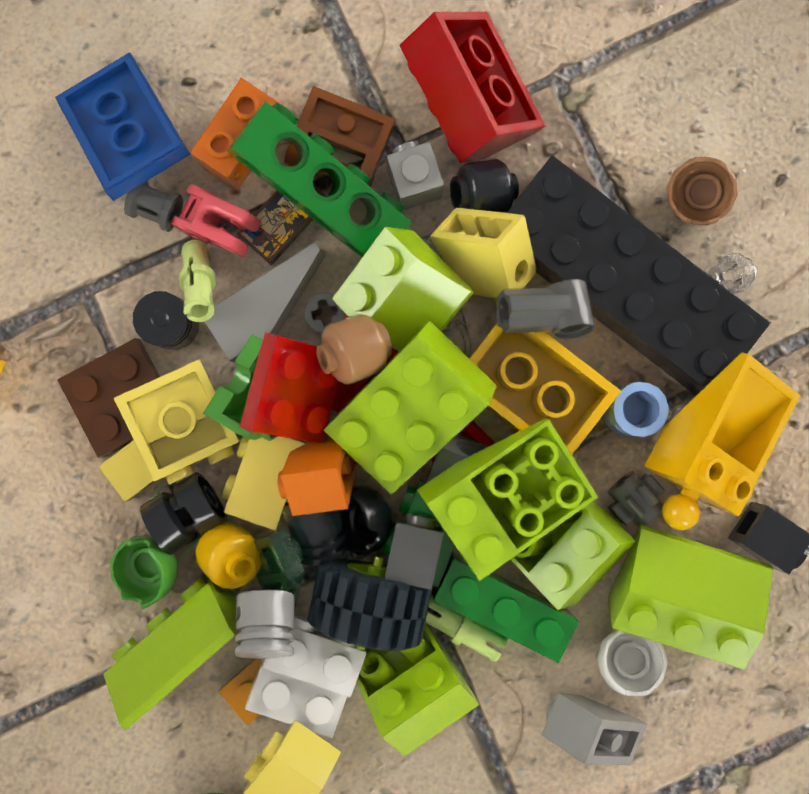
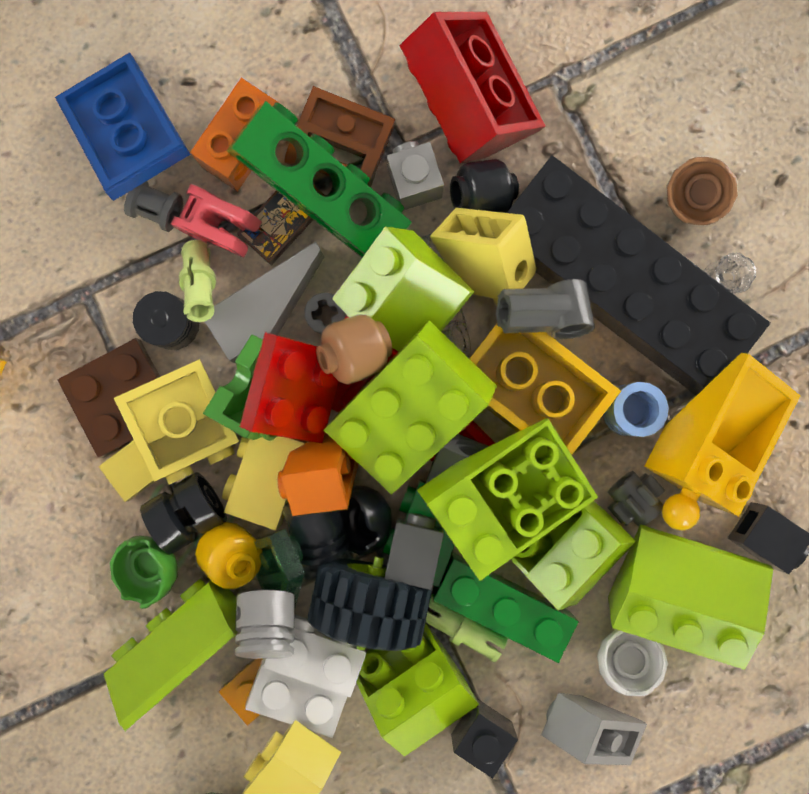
(484, 738): none -> black brick

